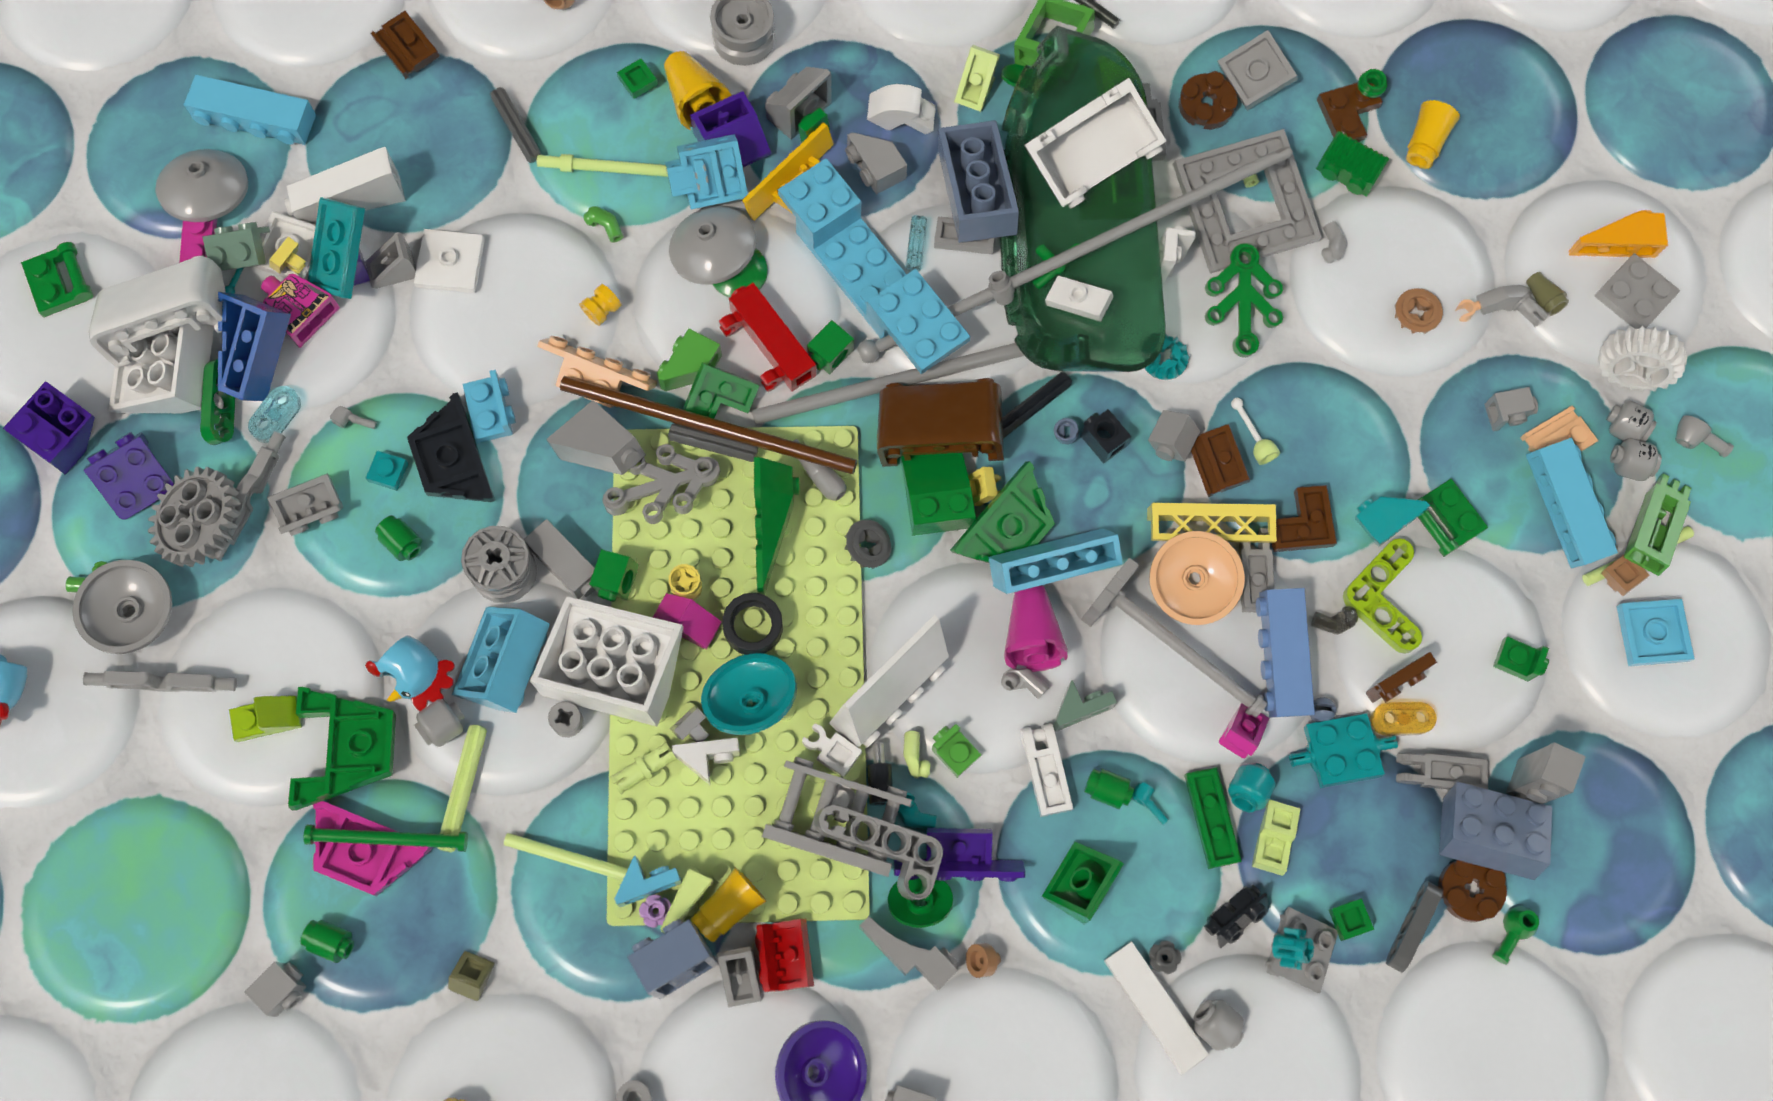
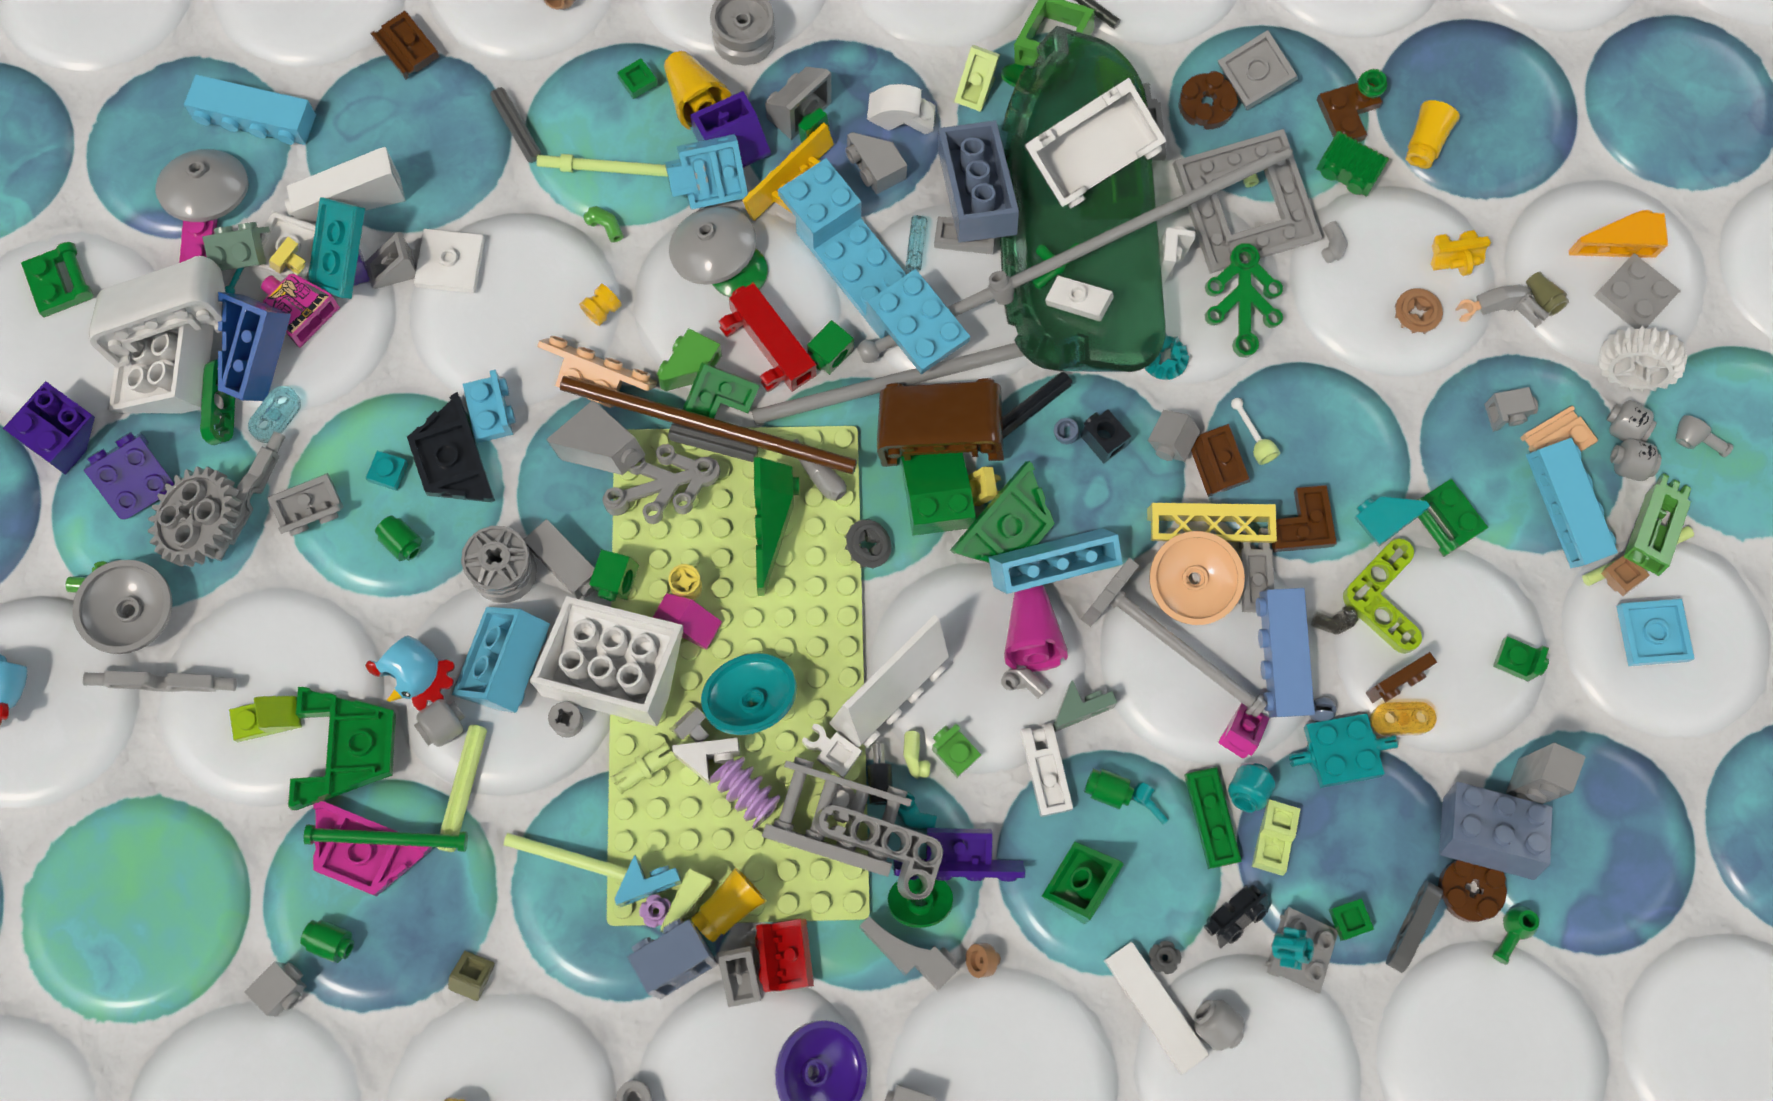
(342, 416): light grey hand -> none
(745, 790): none -> lavender piece
(751, 600): black tyre -> none
(1444, 771): light grey hinge -> none
(1459, 254): none -> yellow hips

